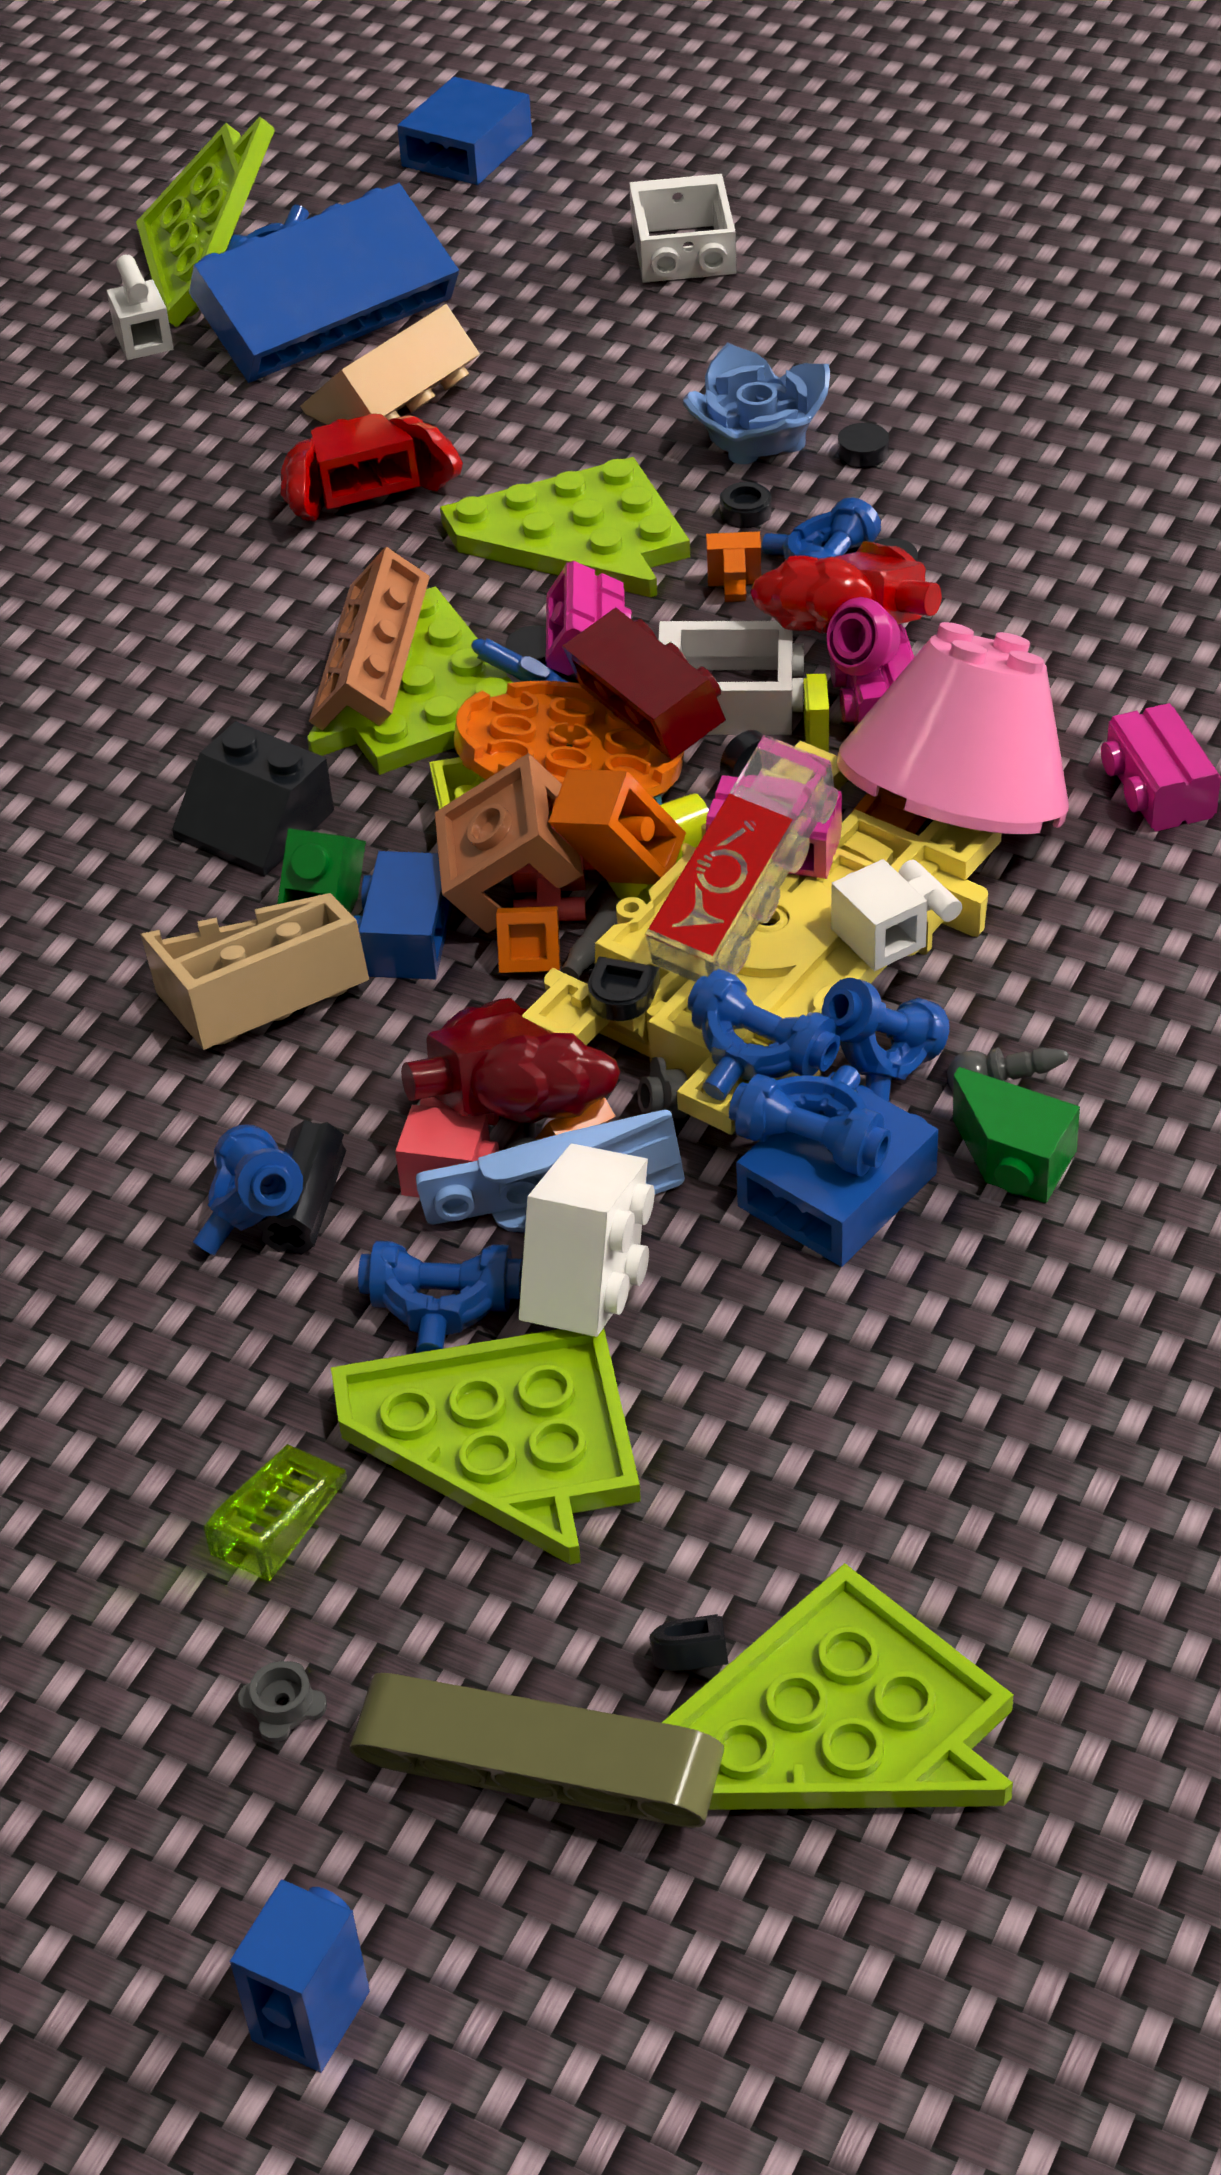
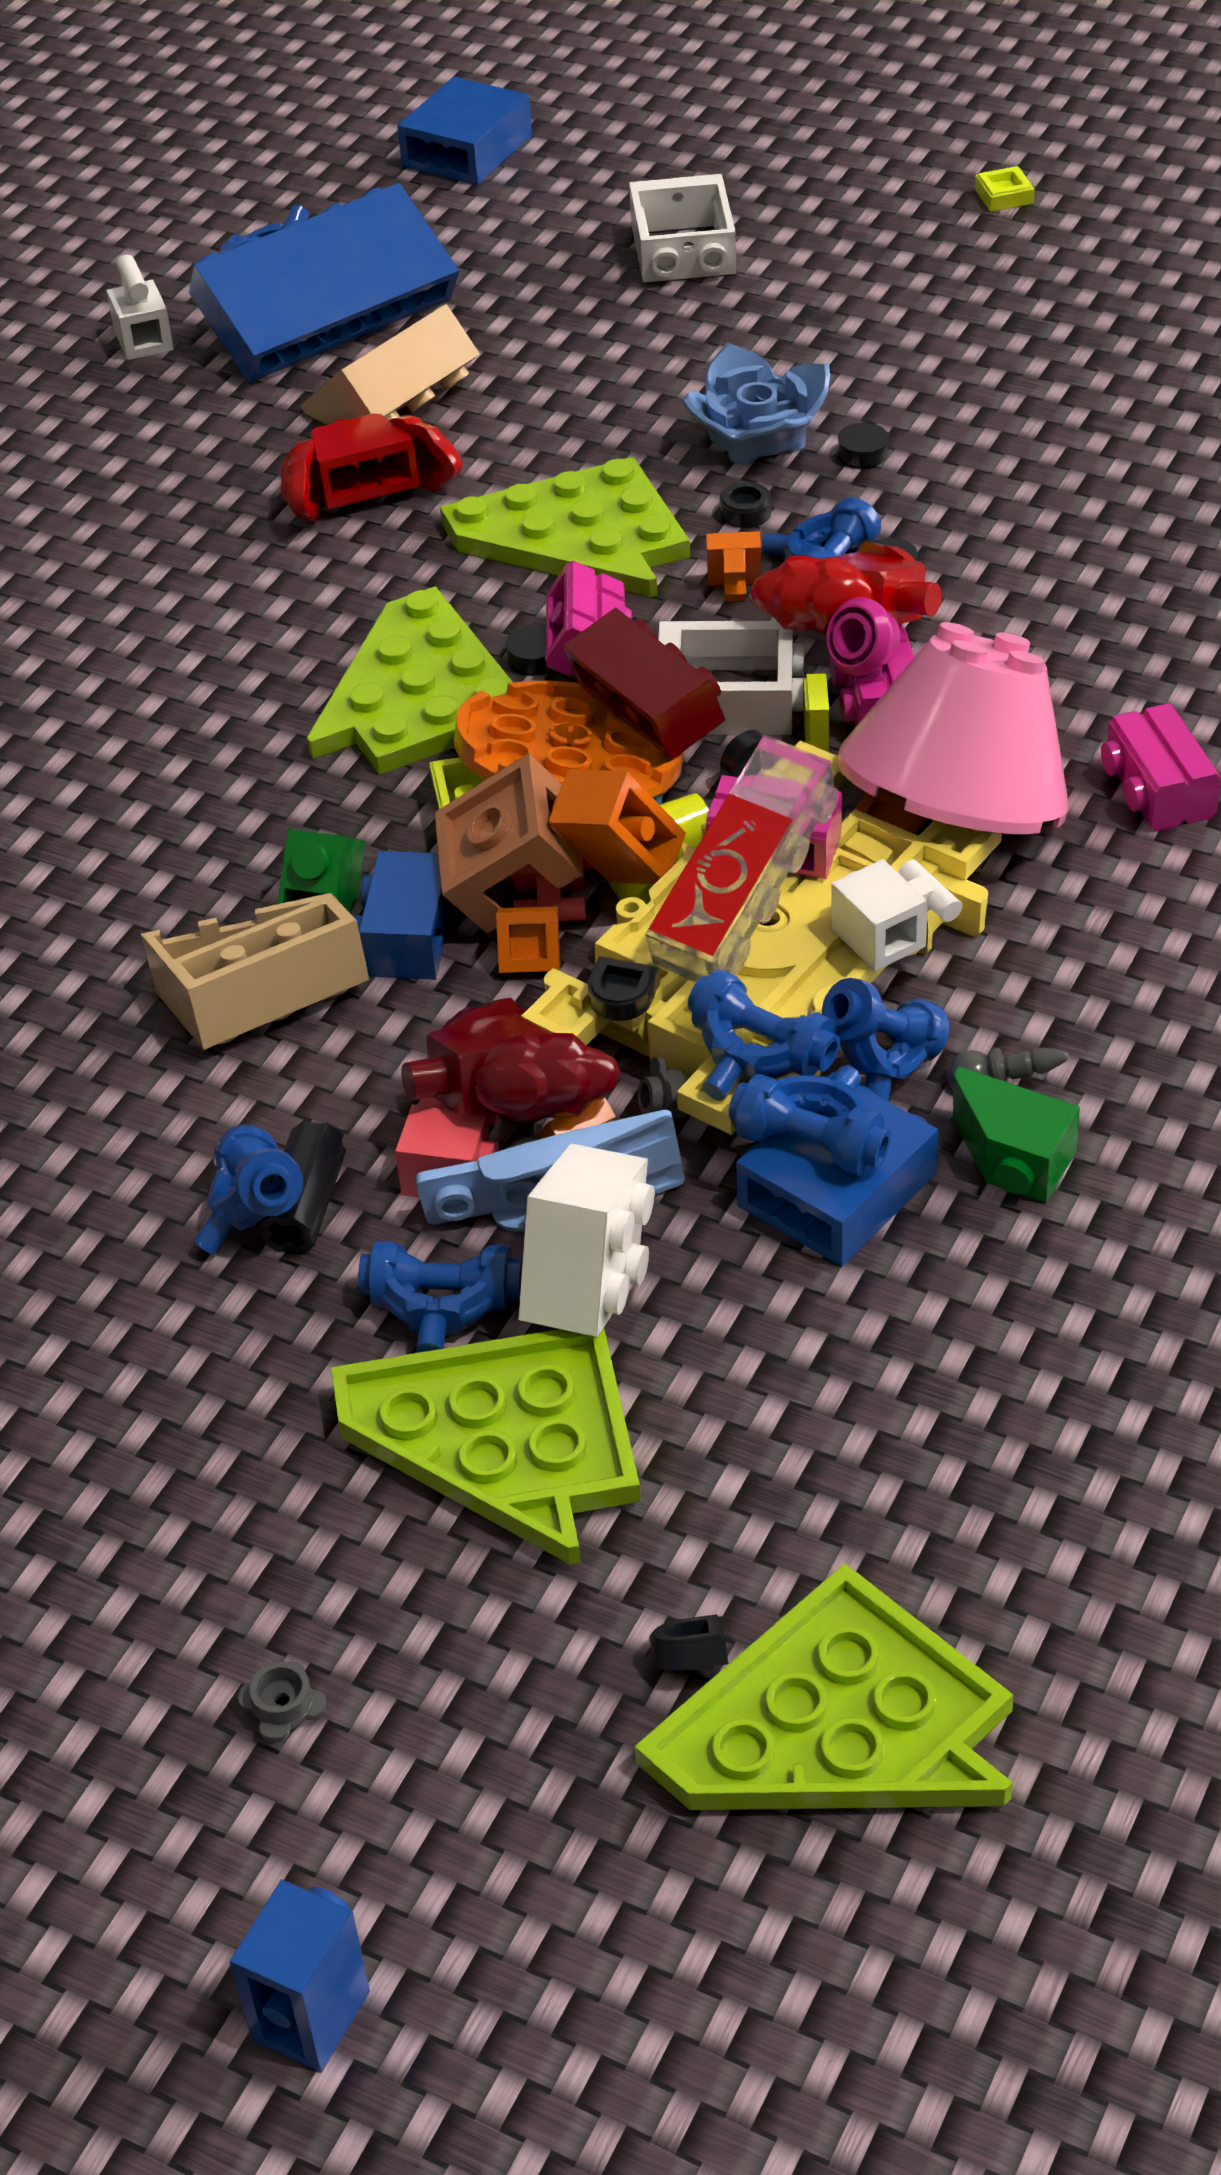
(200, 212): lime wing -> none
(248, 796): black slope -> none
(266, 1551): clear neon green slope -> none
(372, 641): nougat fence -> none
(521, 667): blue piece -> none
(538, 1749): olive beam -> none
(583, 950): dark grey piece -> none
(1004, 188): none -> neon yellow tile

